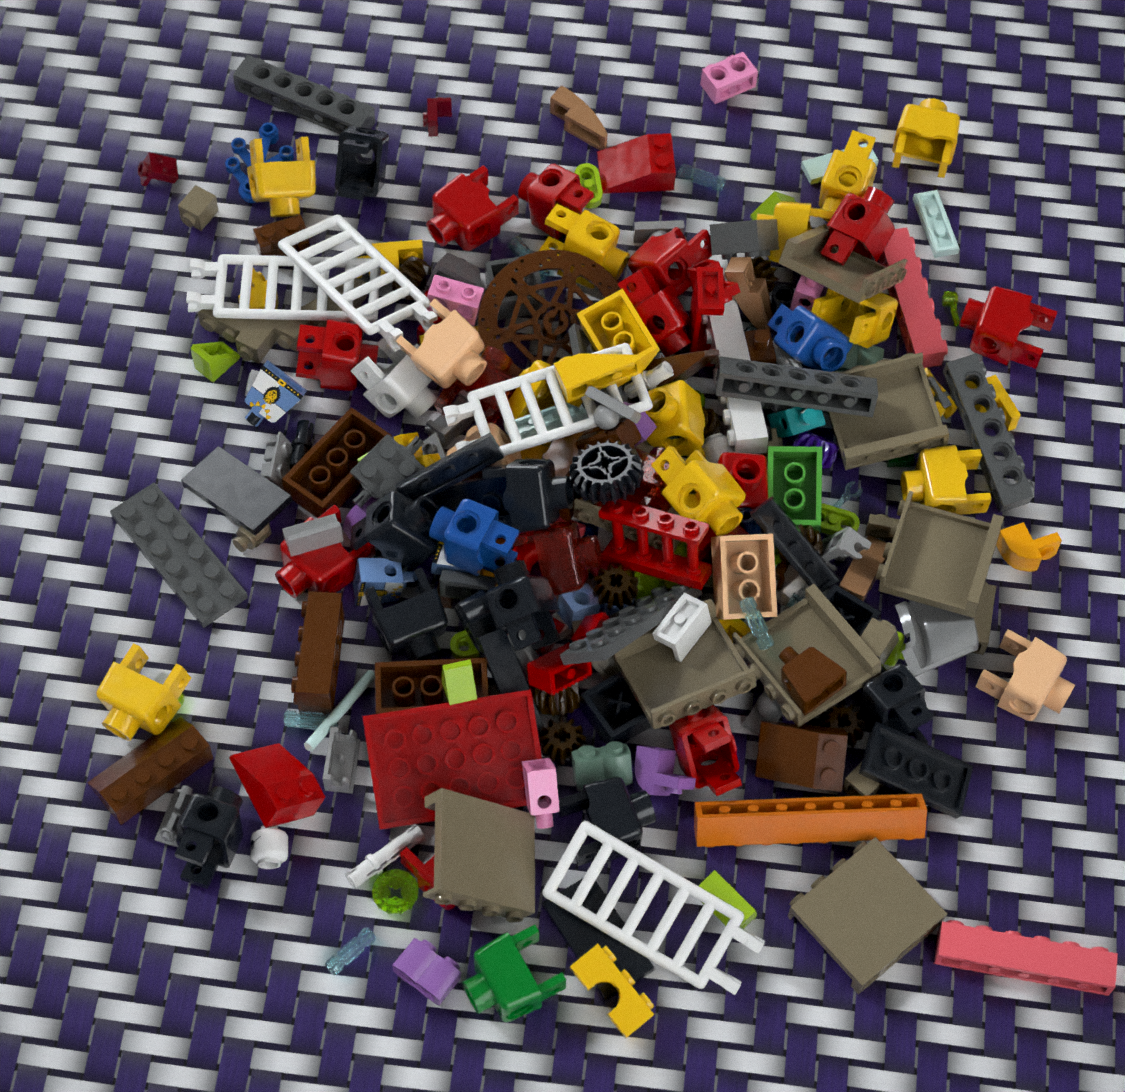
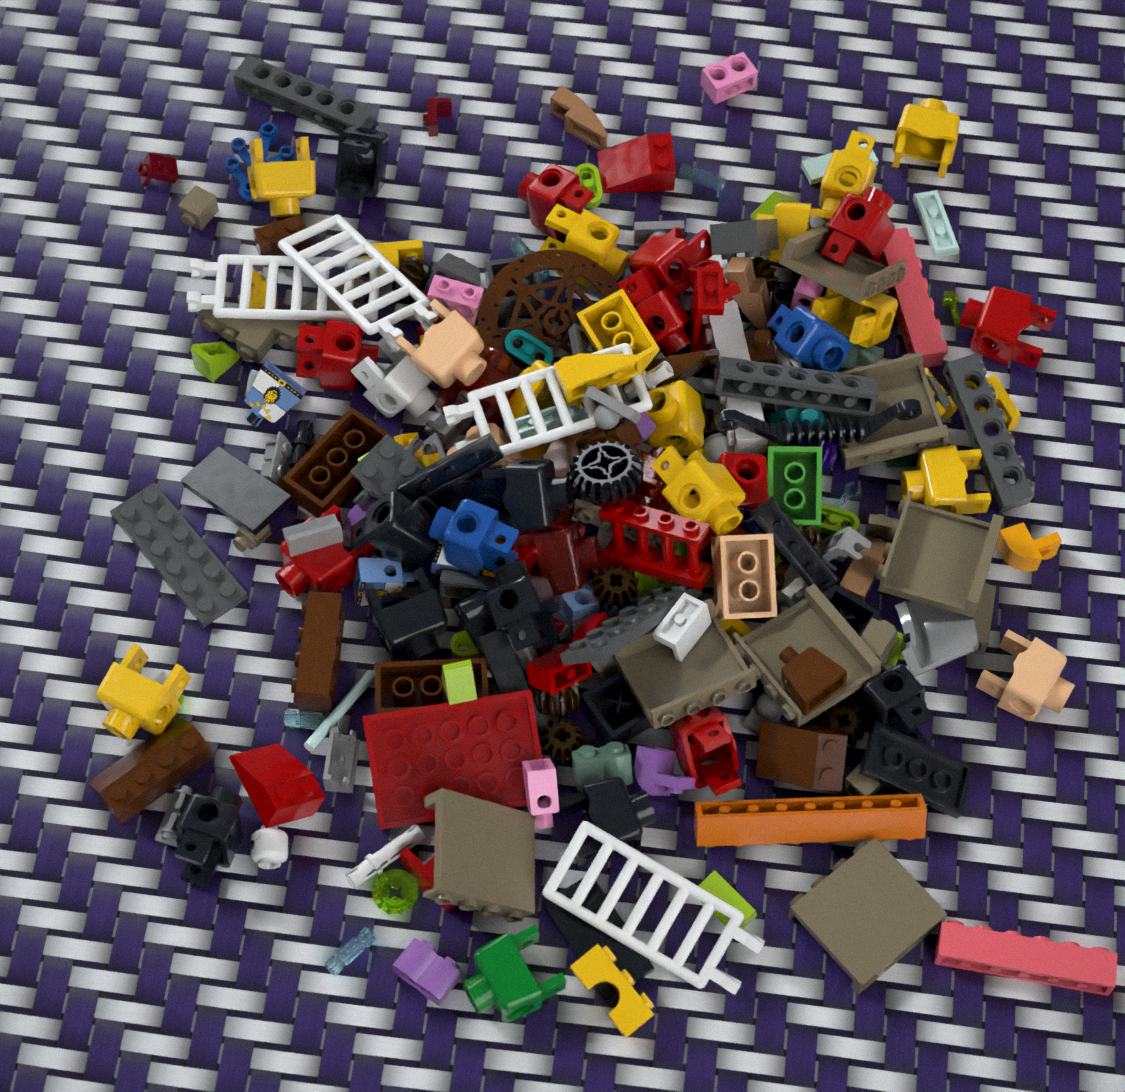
(466, 212): red piece -> none
(530, 347): none -> teal plate
(756, 623): clear light blue axle -> none
(782, 433): none -> black piece

